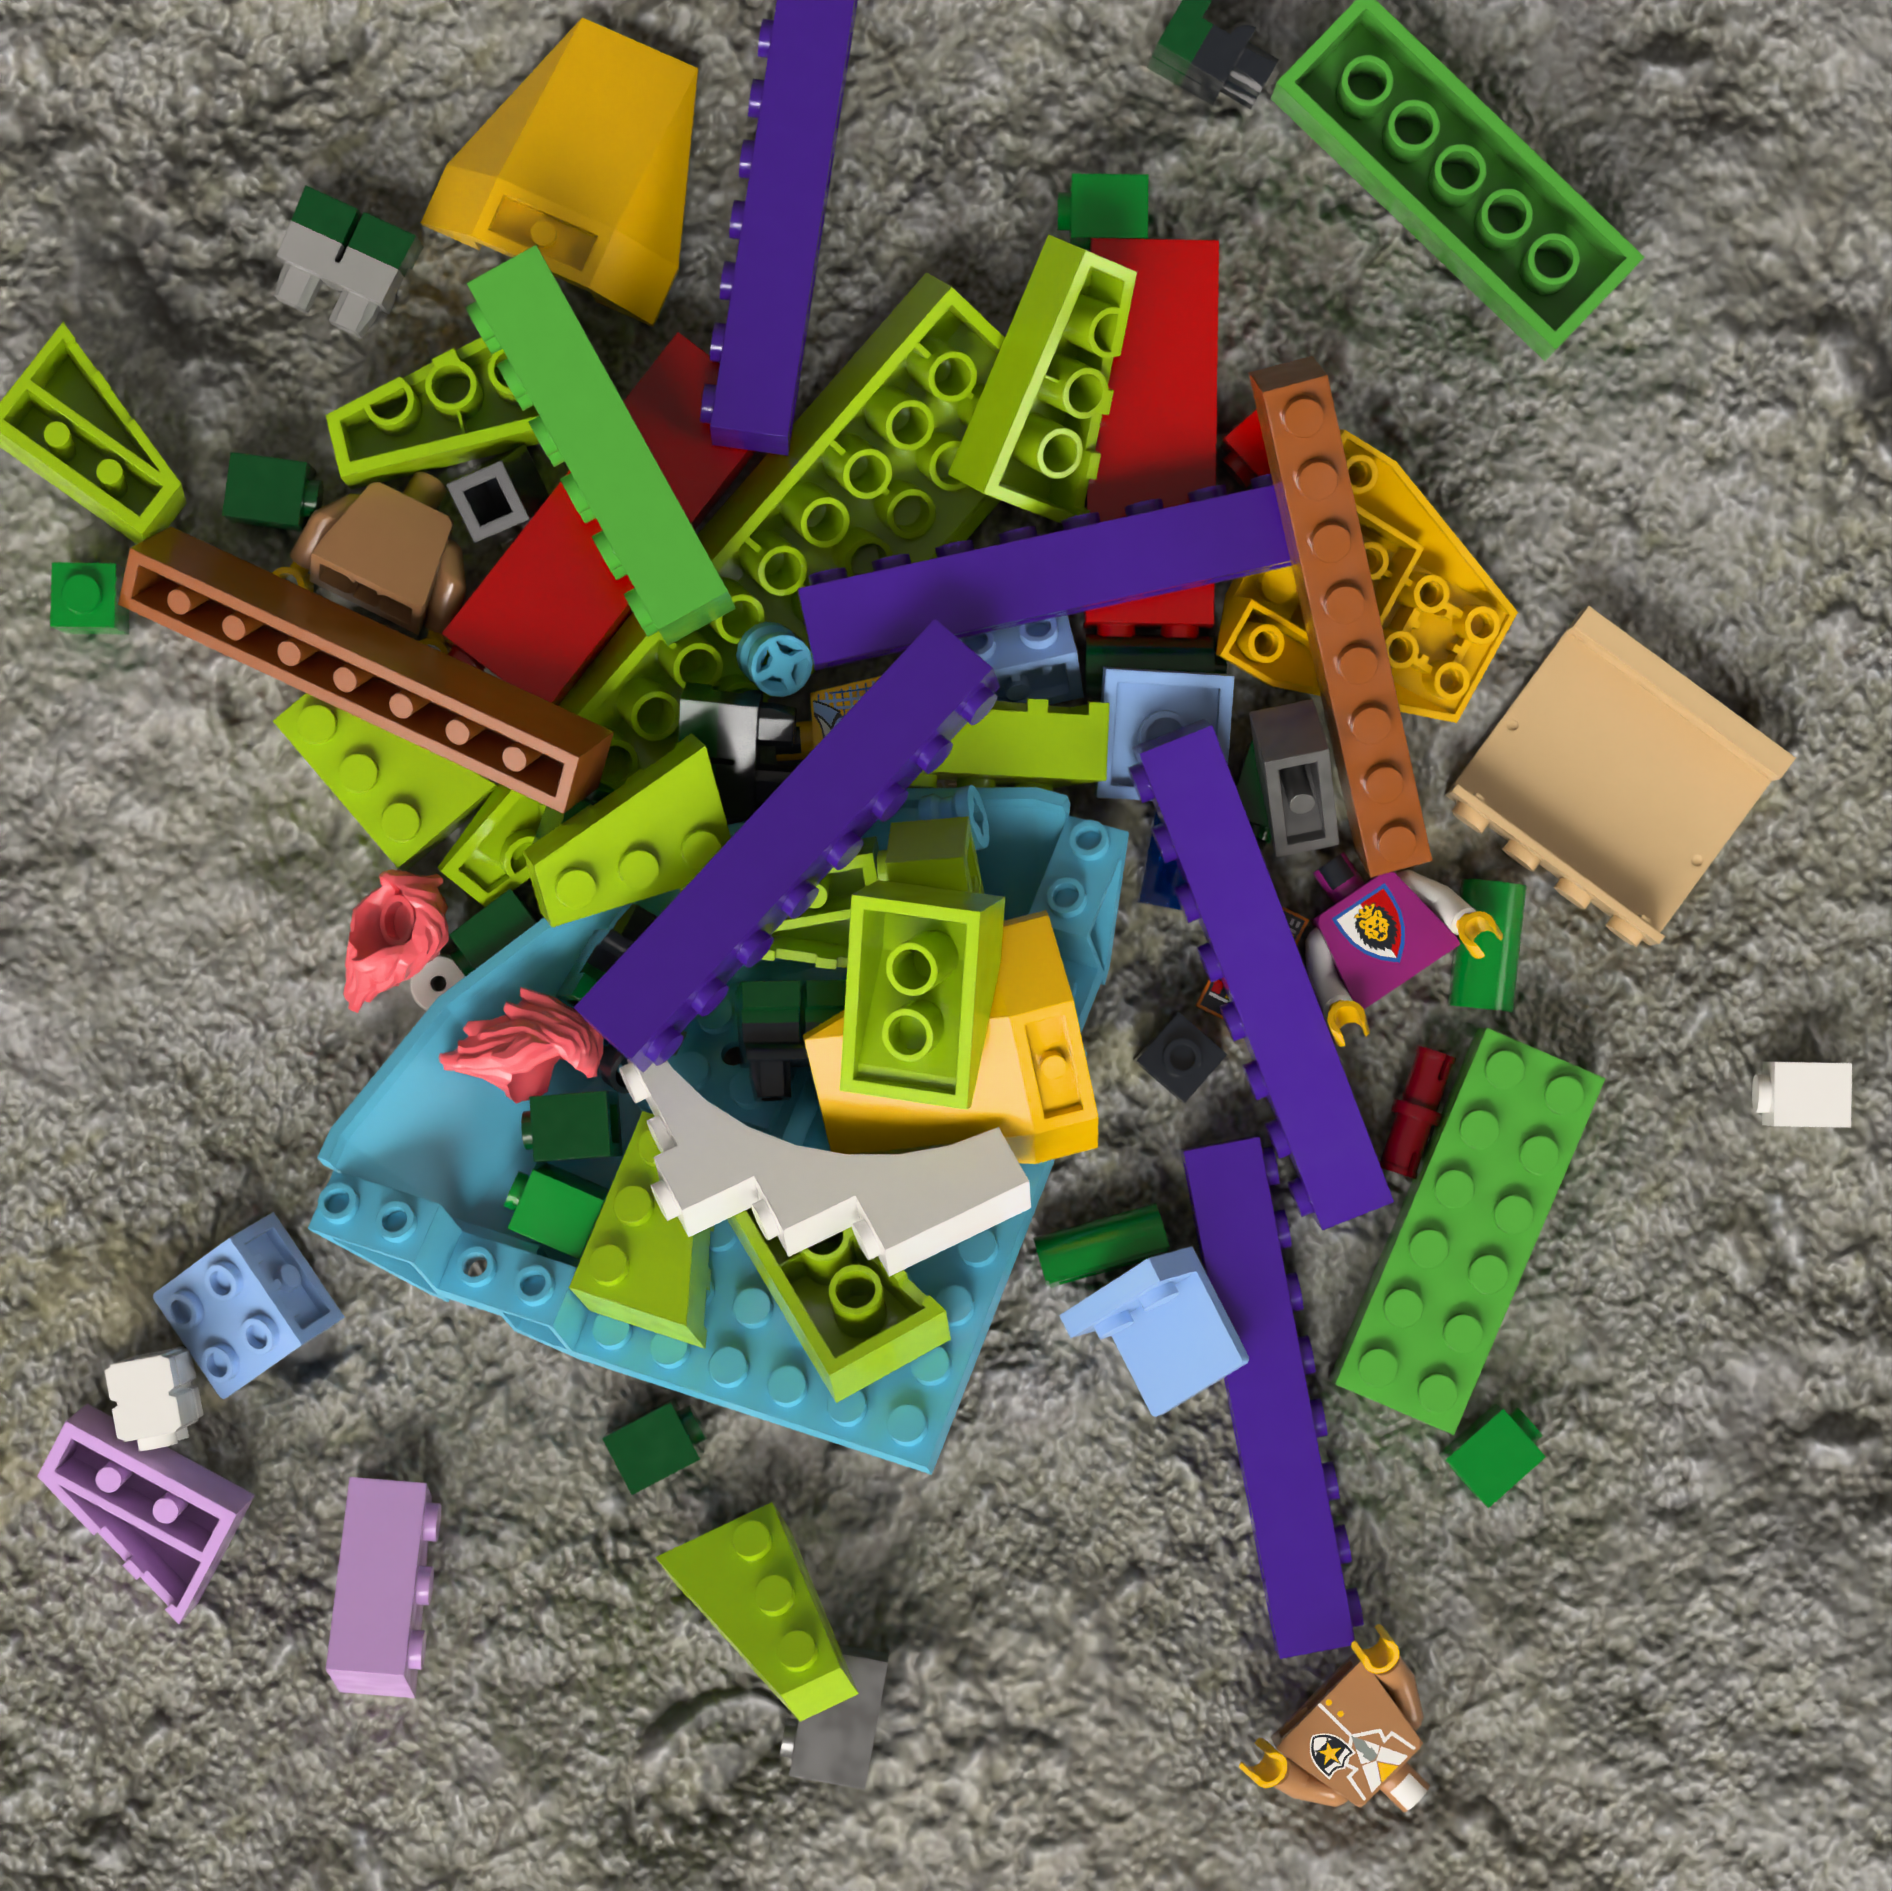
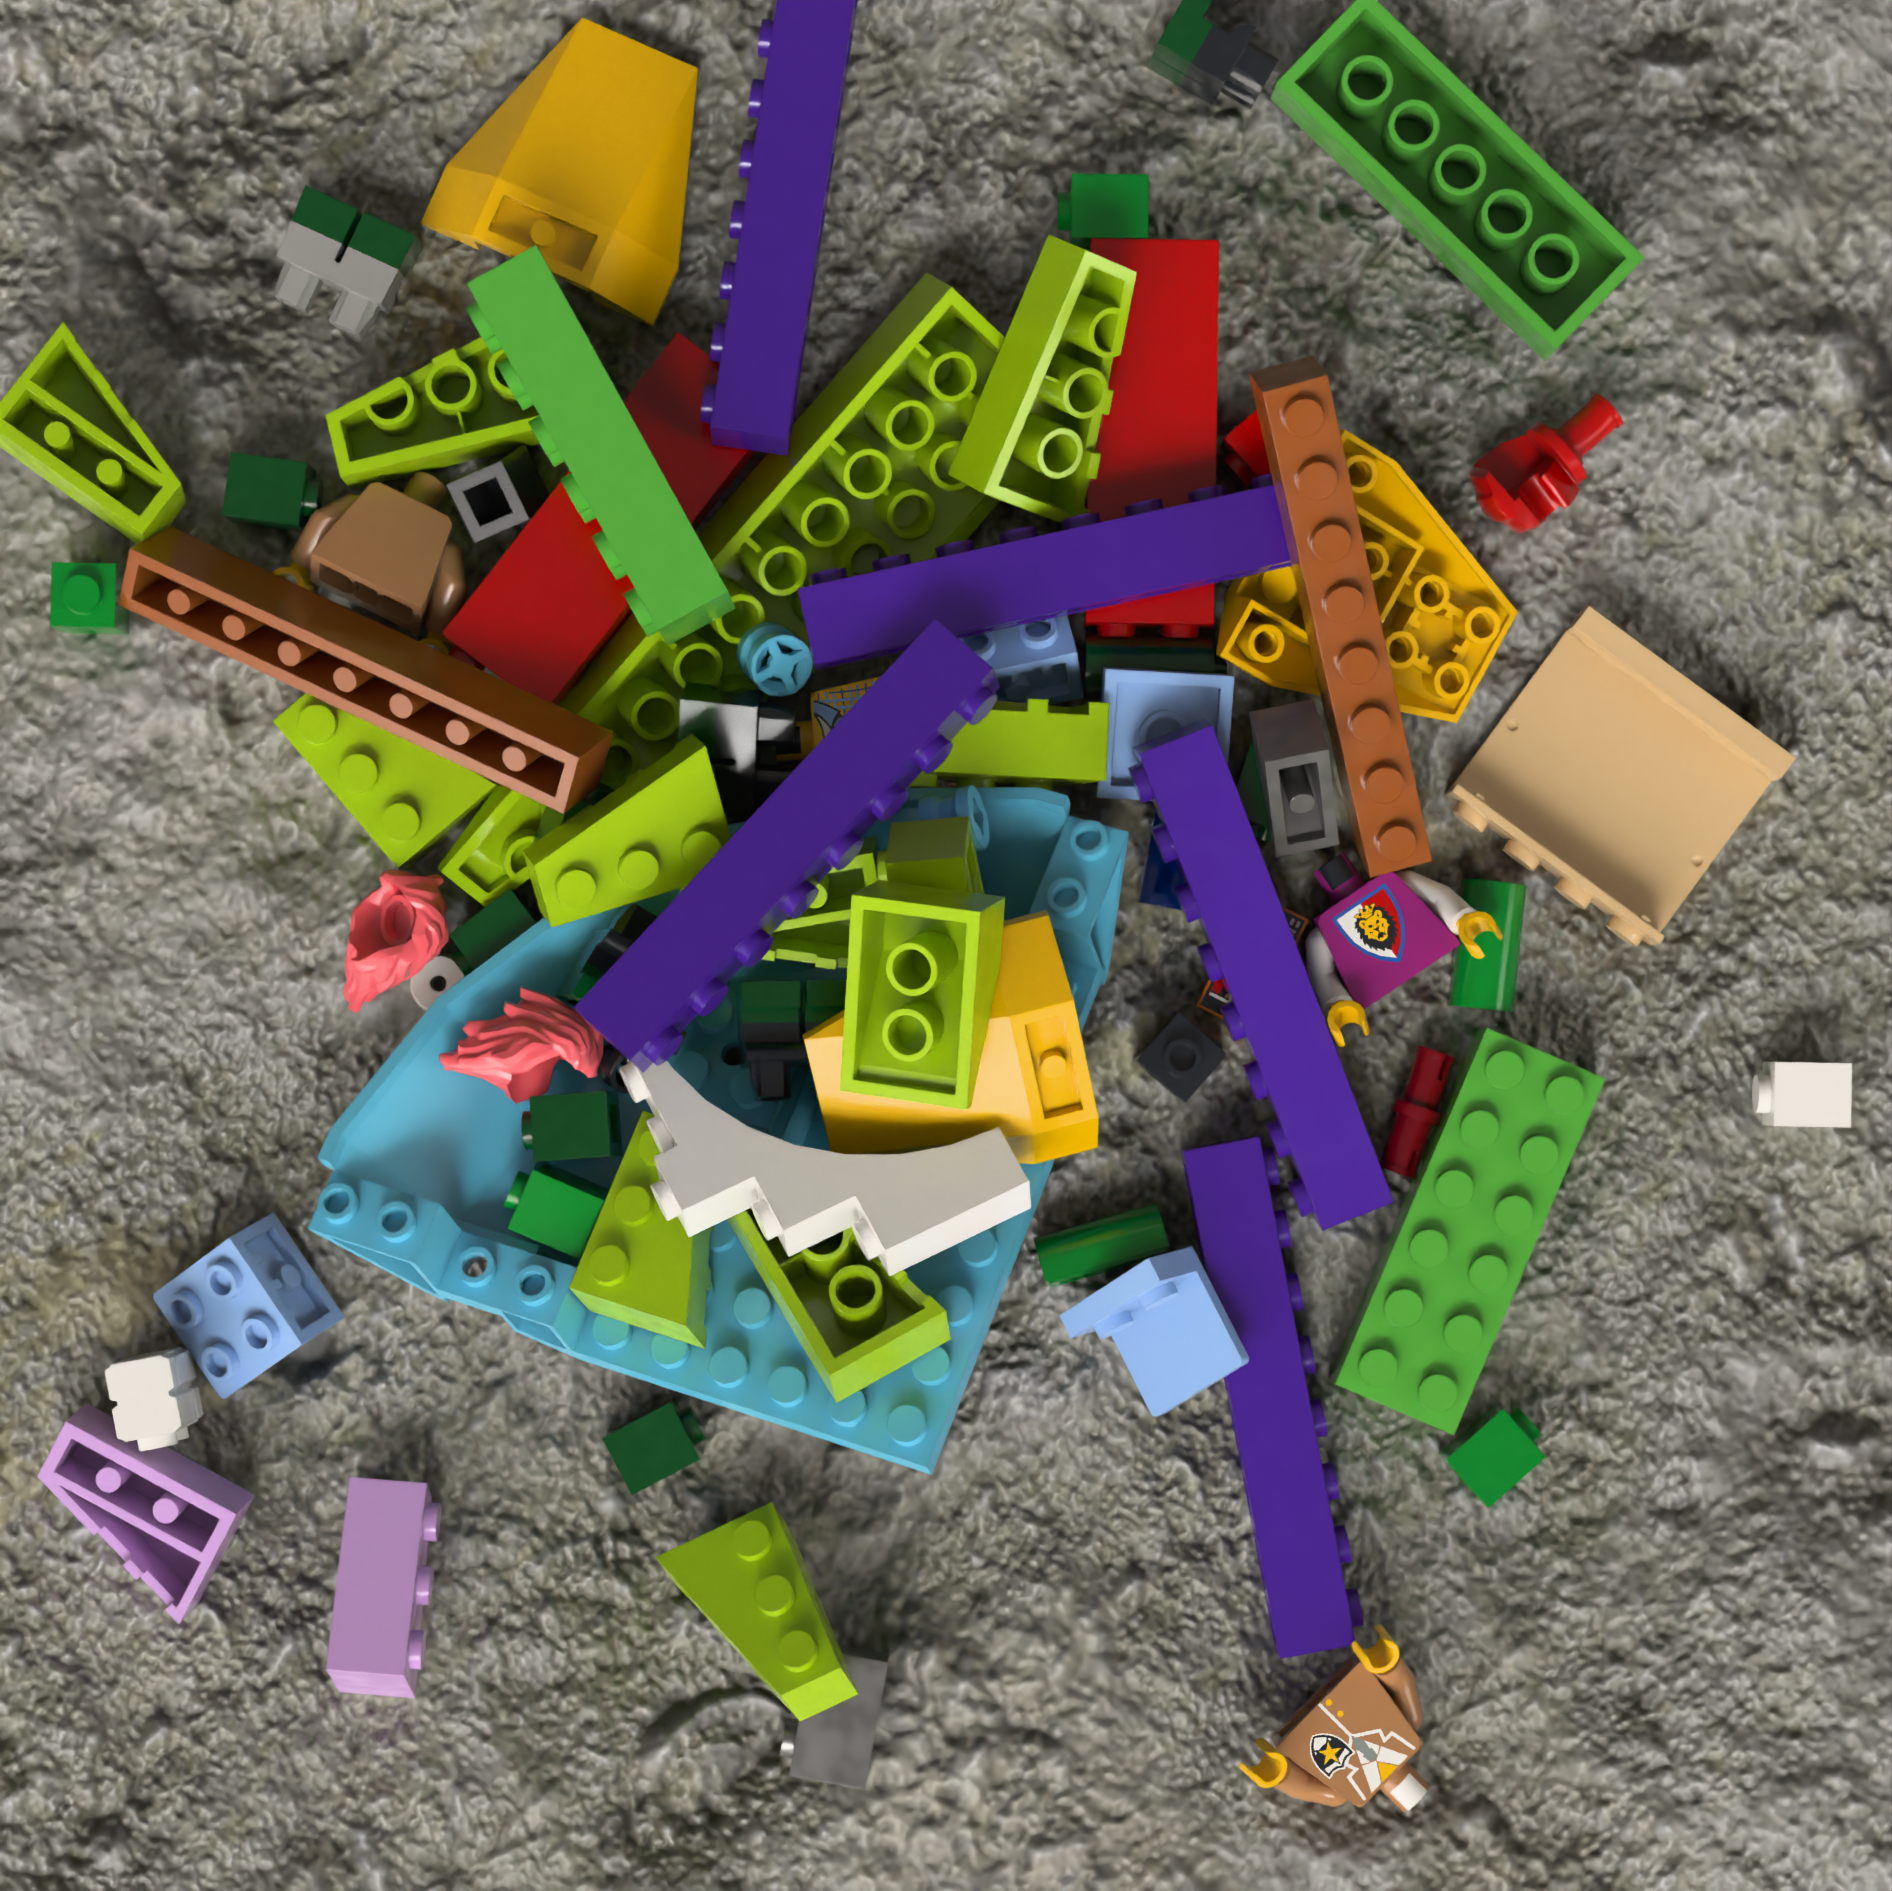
(1542, 469): none -> red piece

